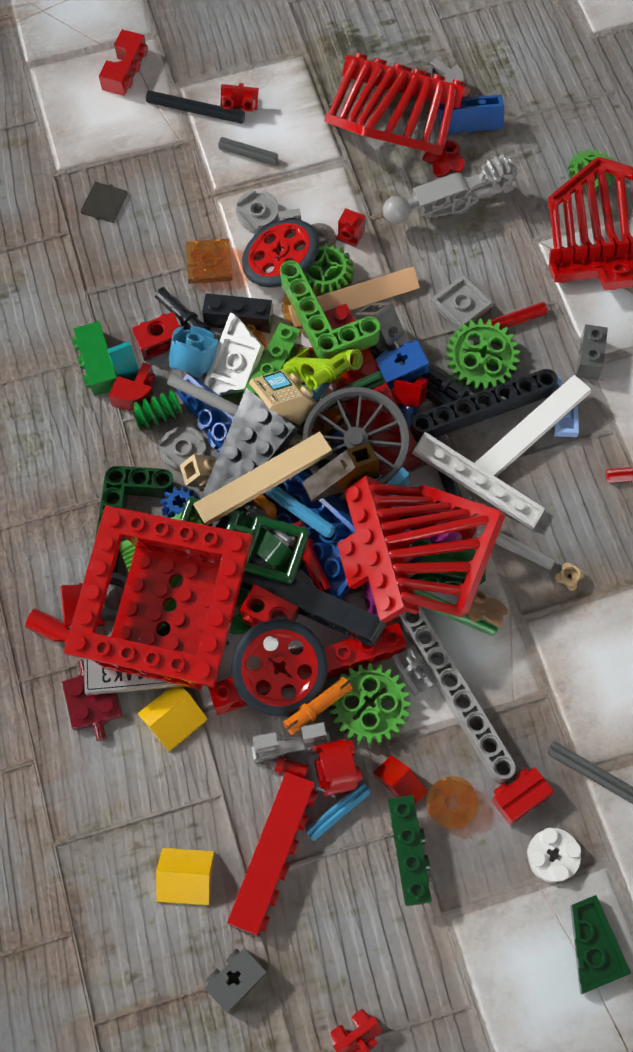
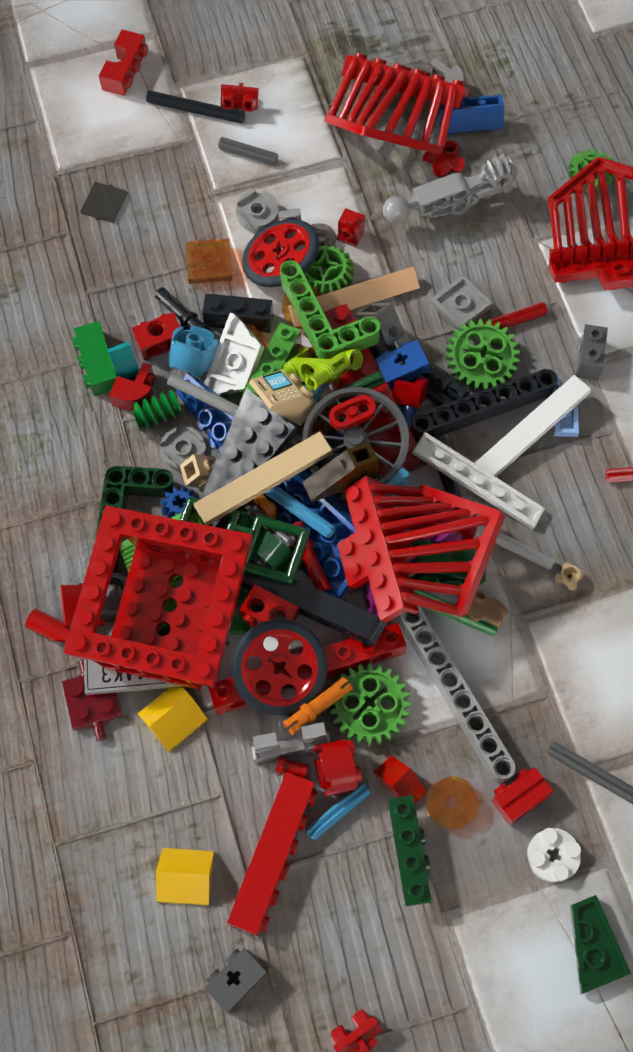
(351, 412): none -> red plate
(414, 670): flat silver hips -> none

